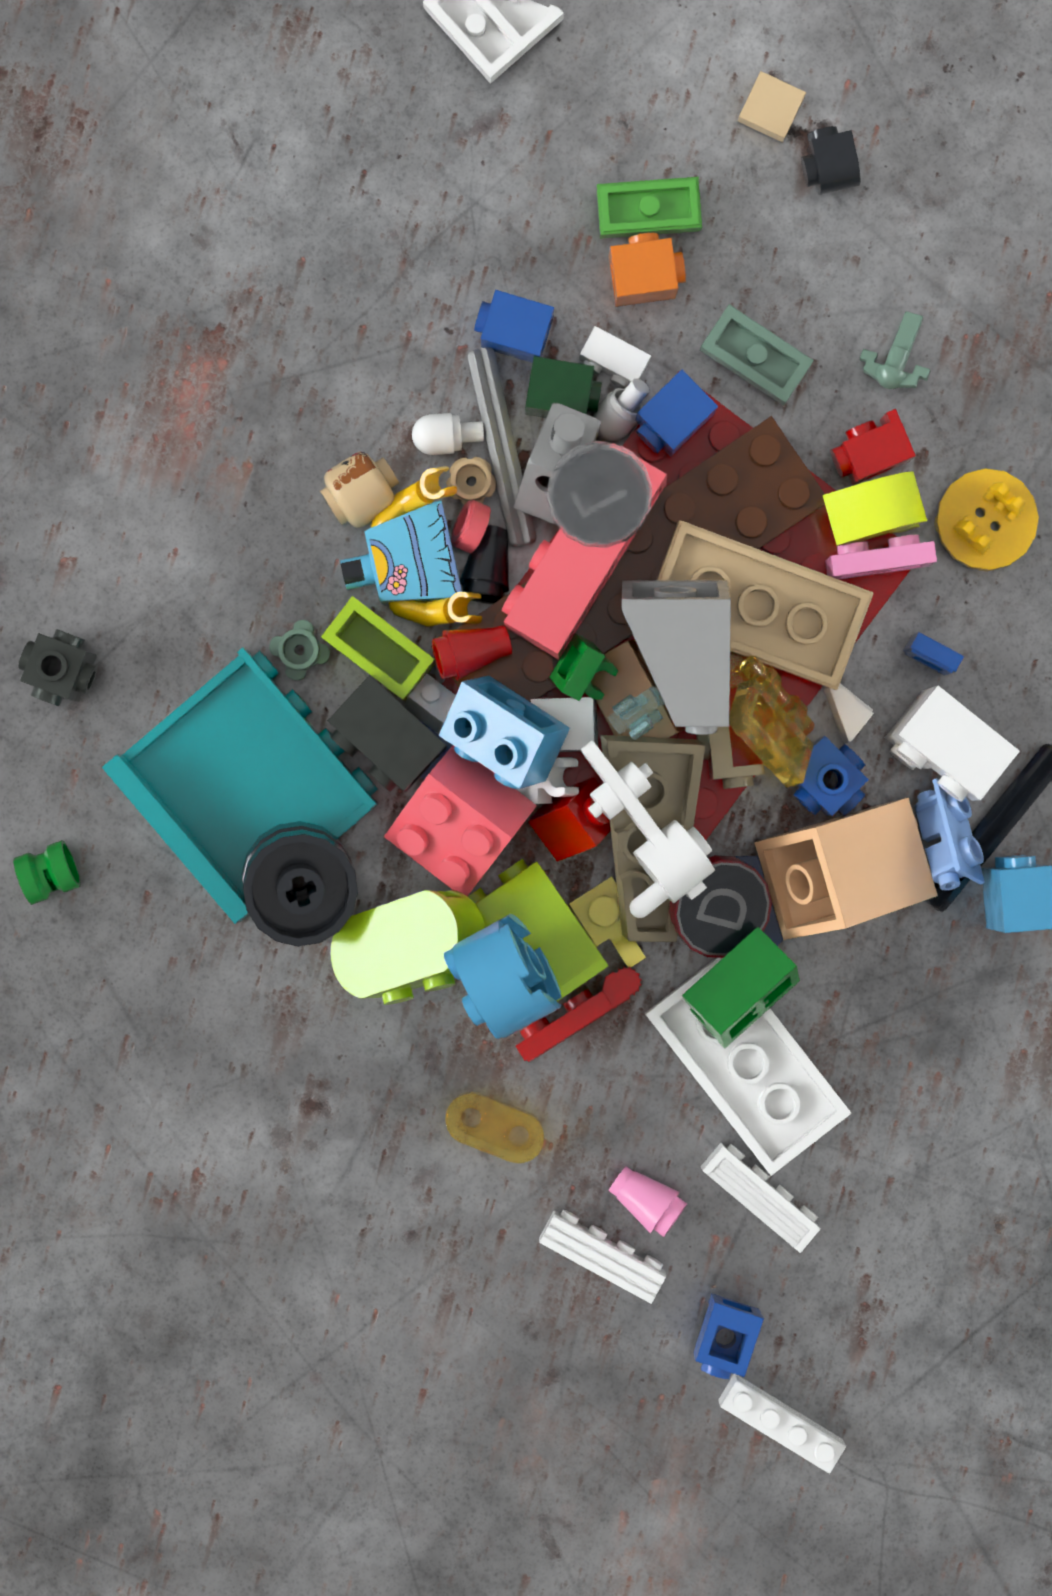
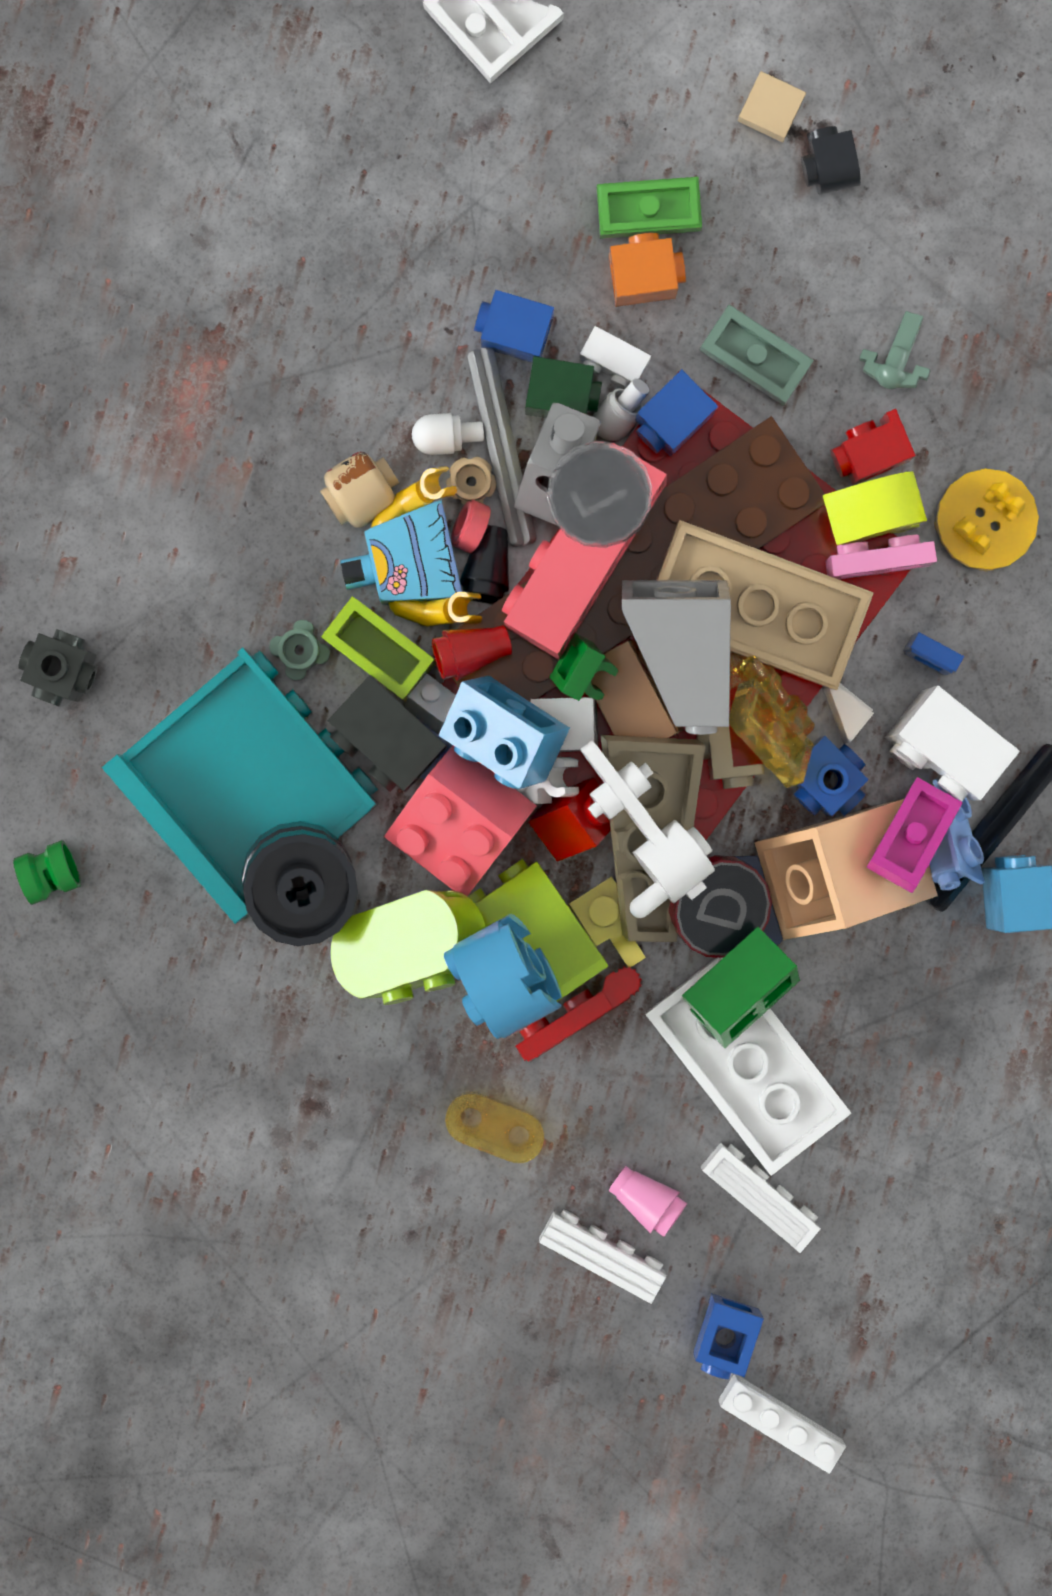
(637, 713): clear light blue plate -> none
(914, 835): none -> dark pink plate

